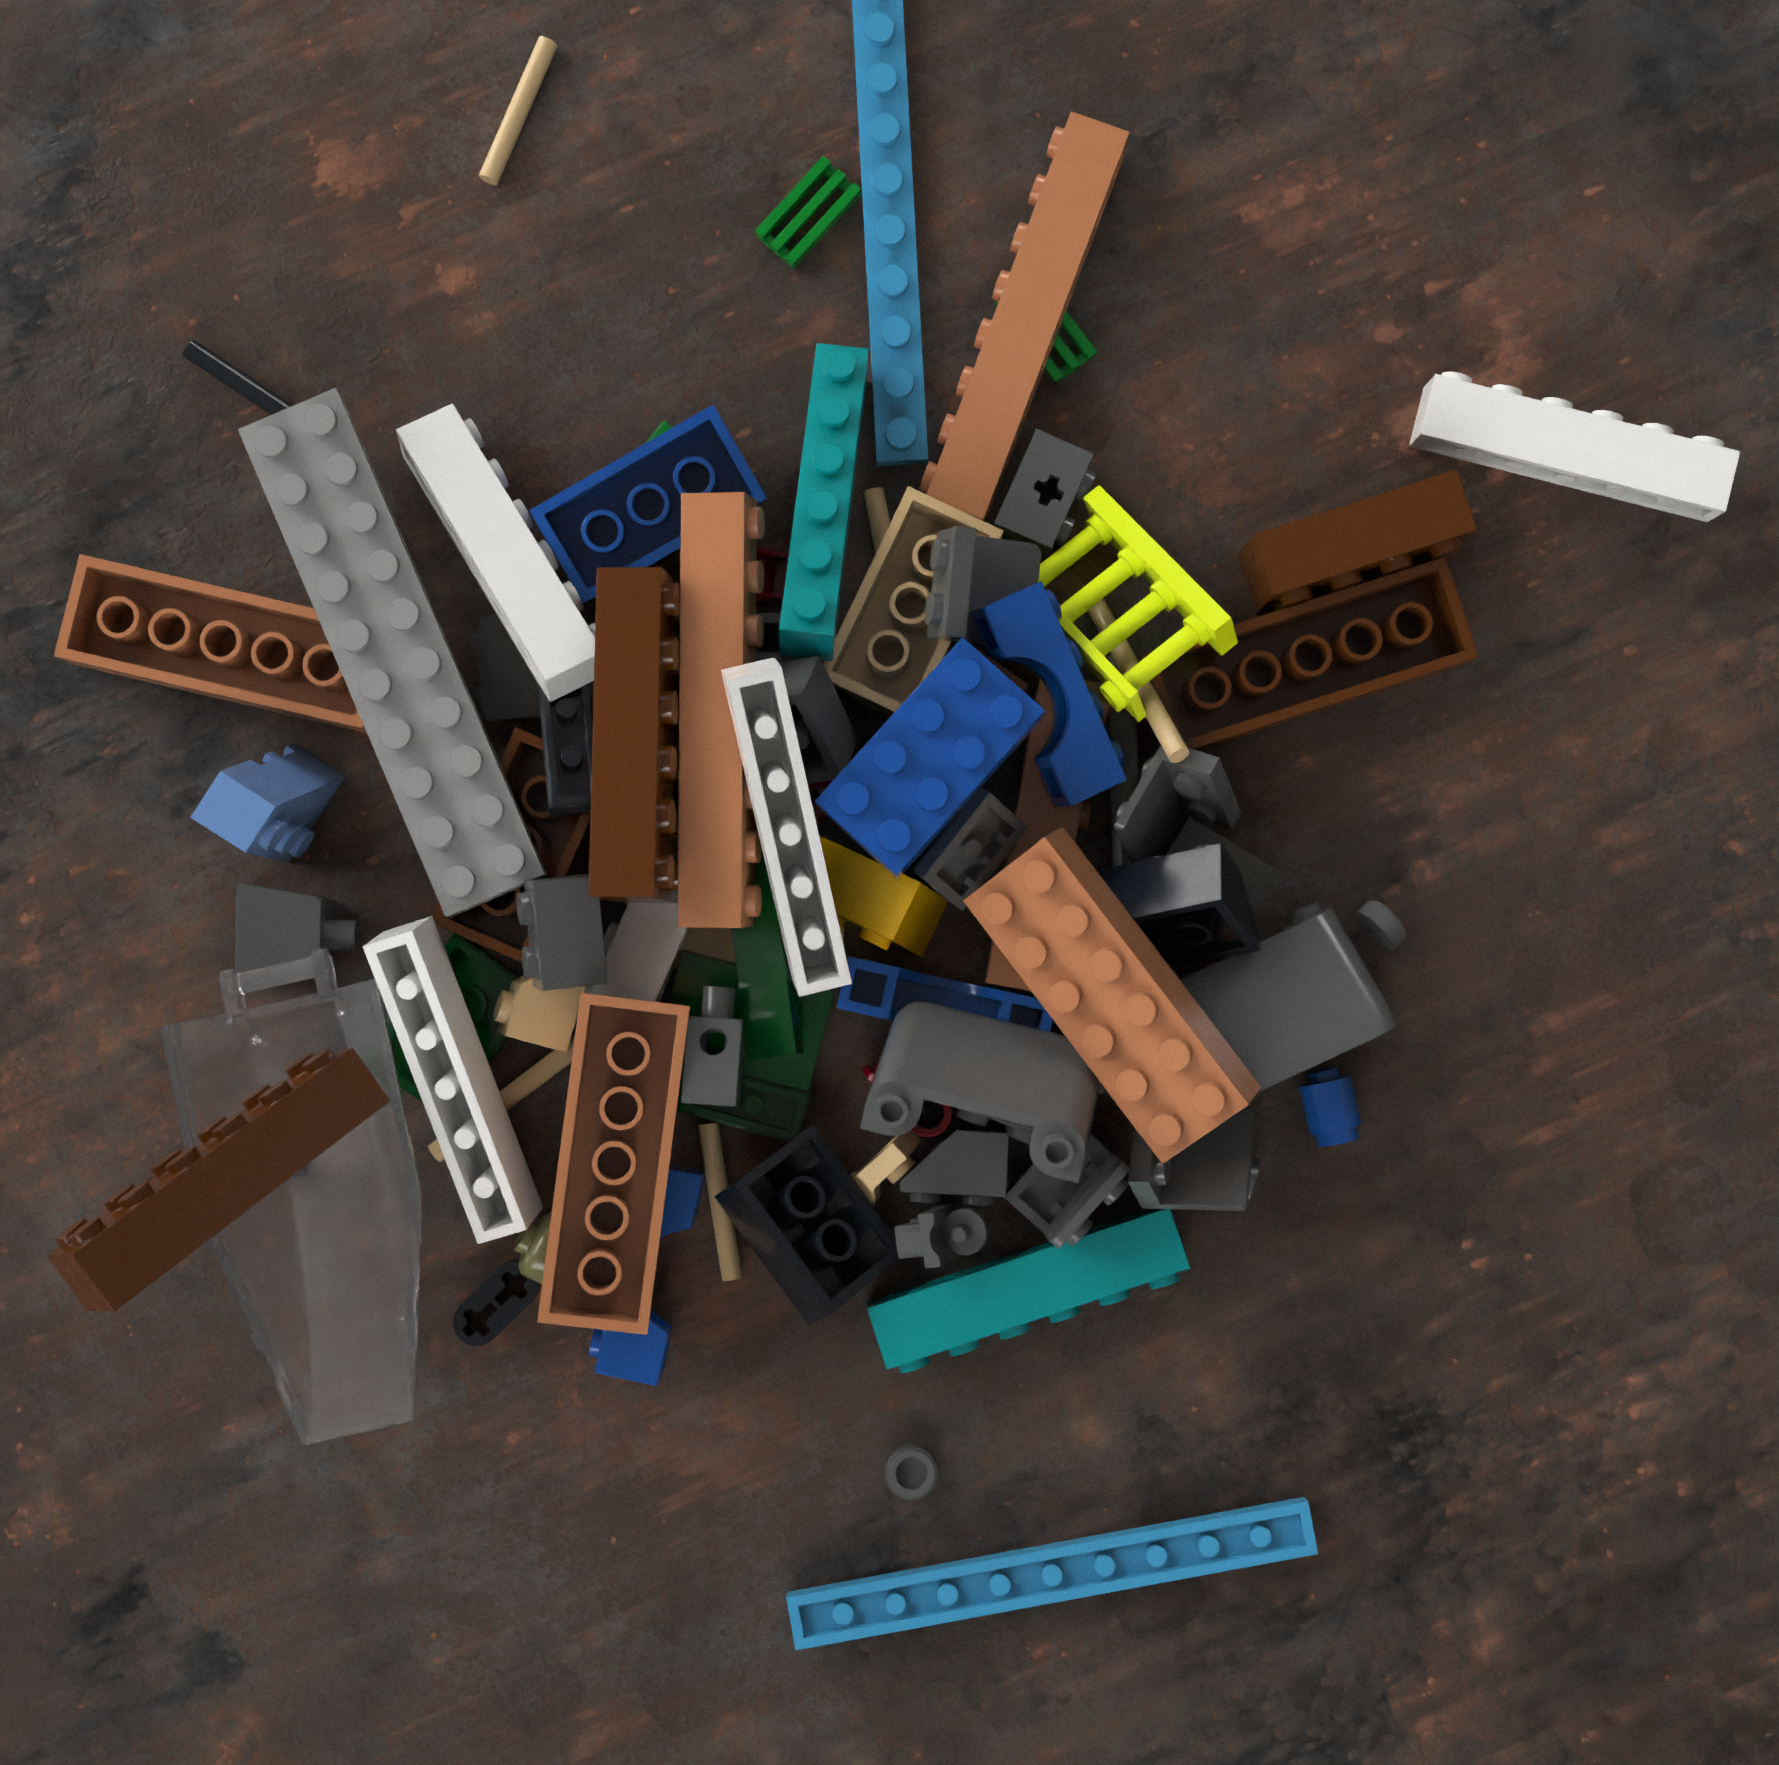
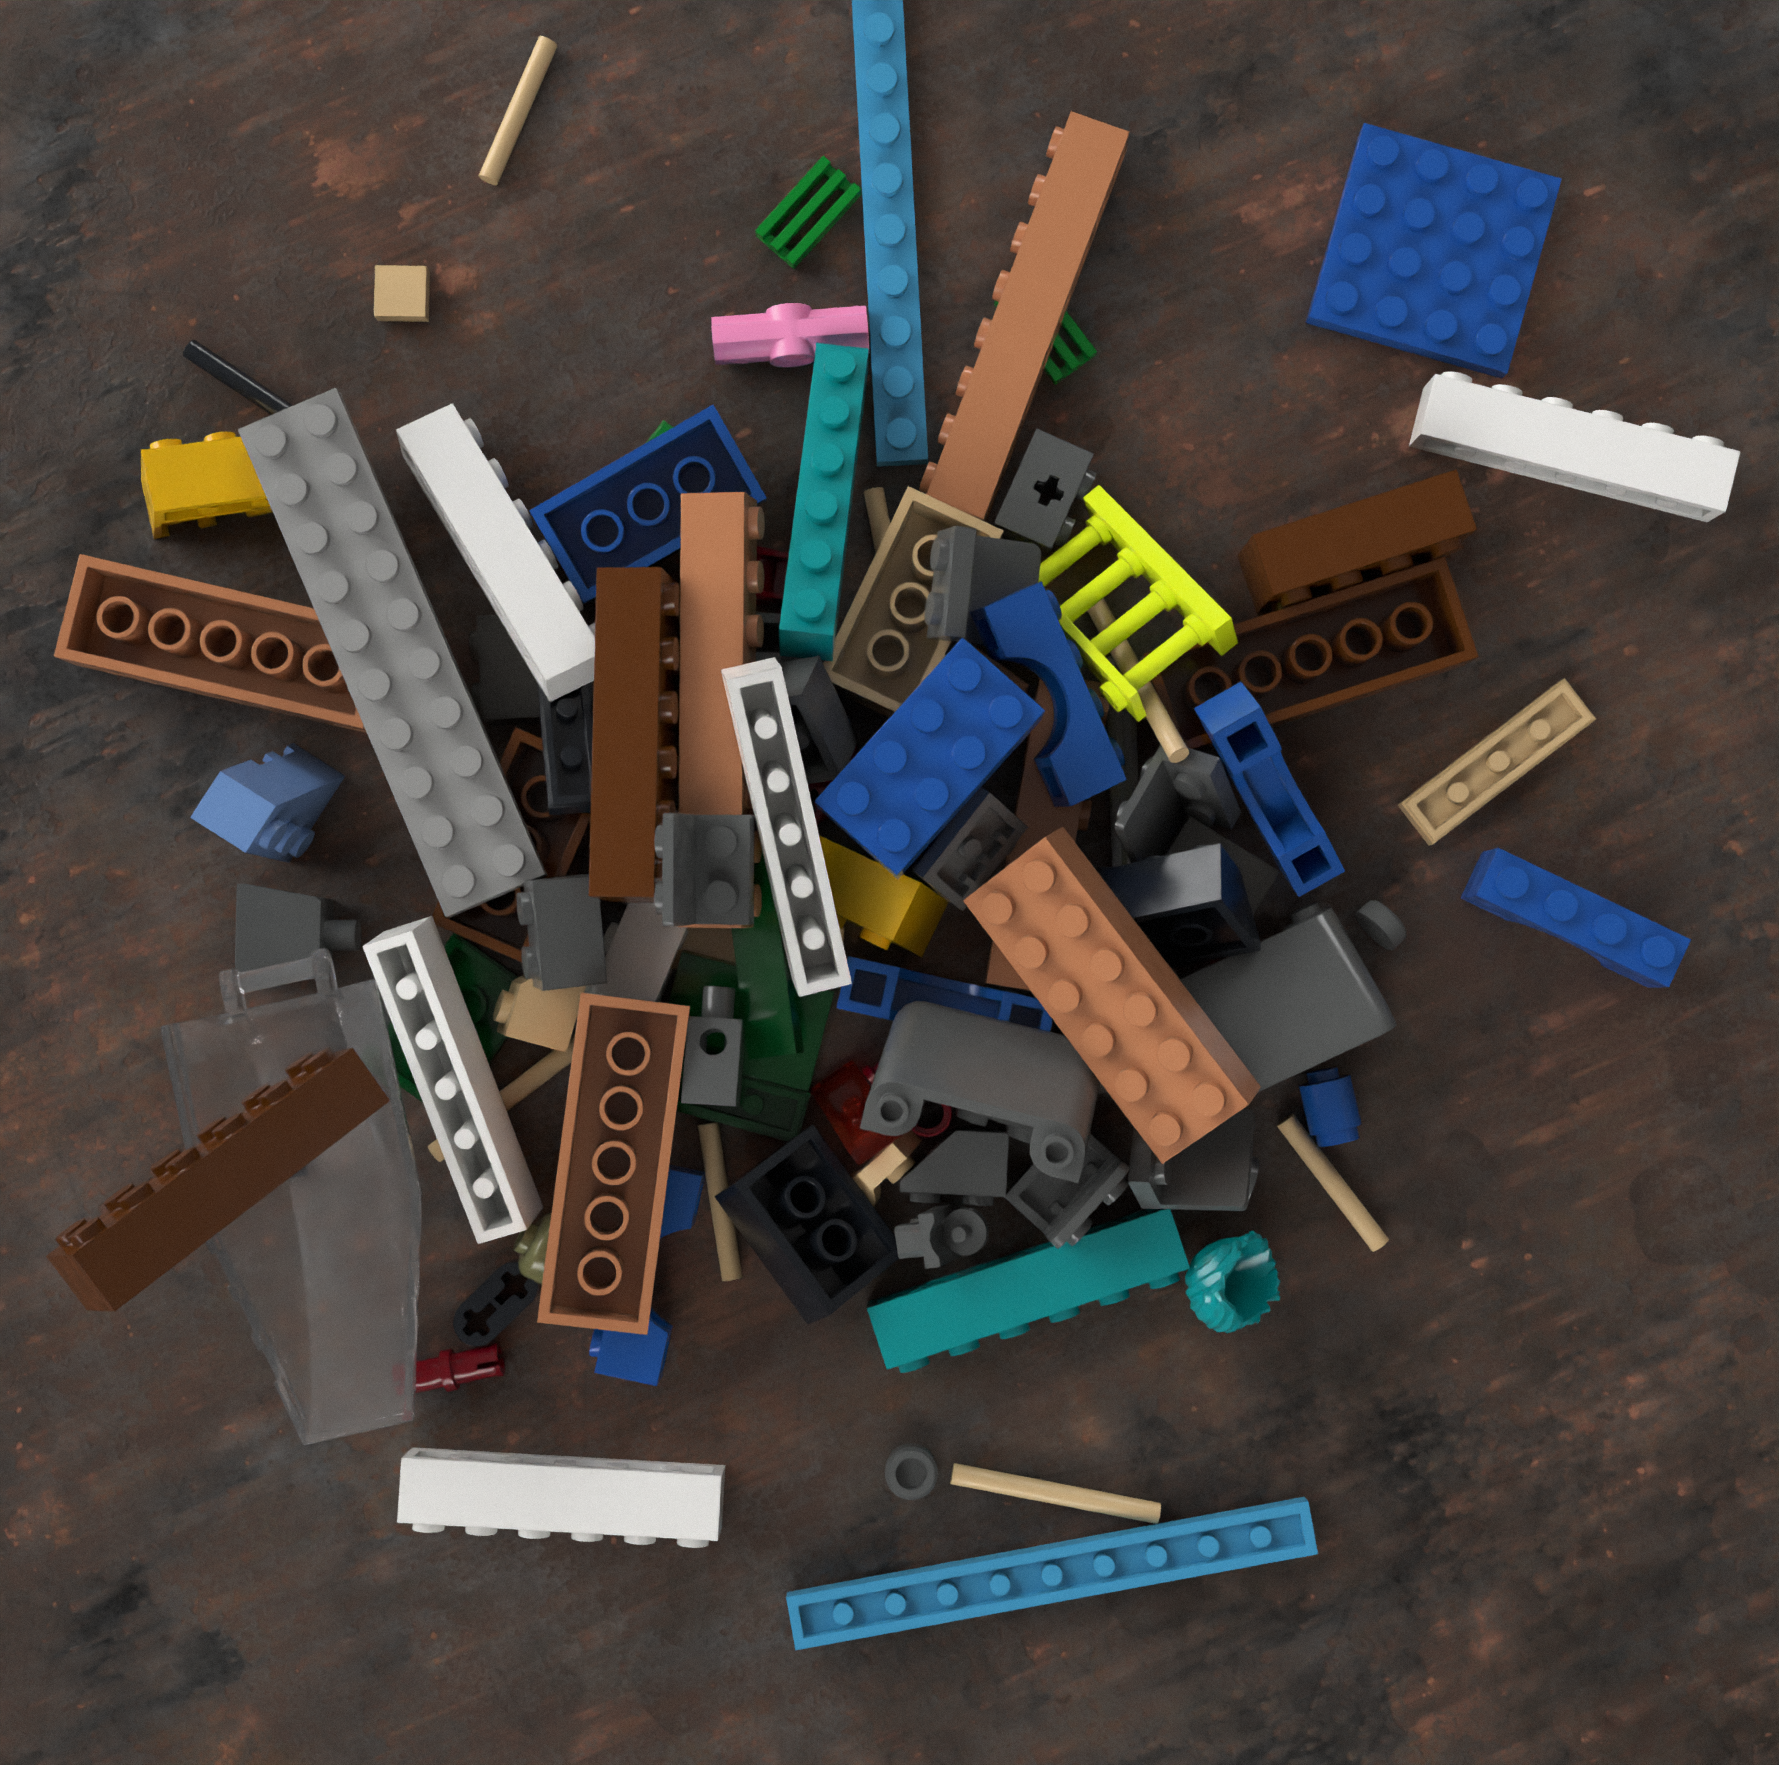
(199, 482): none -> yellow wedge
(401, 293): none -> tan tile
(454, 1368): none -> dark red pin
(561, 1495): none -> white brick
(705, 869): none -> dark grey bracket
(787, 334): none -> bright pink piece
(843, 1102): none -> clear red slope
(1055, 1493): none -> tan bar
(1232, 1282): none -> teal hair
(1268, 789): none -> blue arch
(1332, 1182): none -> tan bar
(1433, 250): none -> blue plate
(1496, 762): none -> tan tile
(1577, 916): none -> blue arch

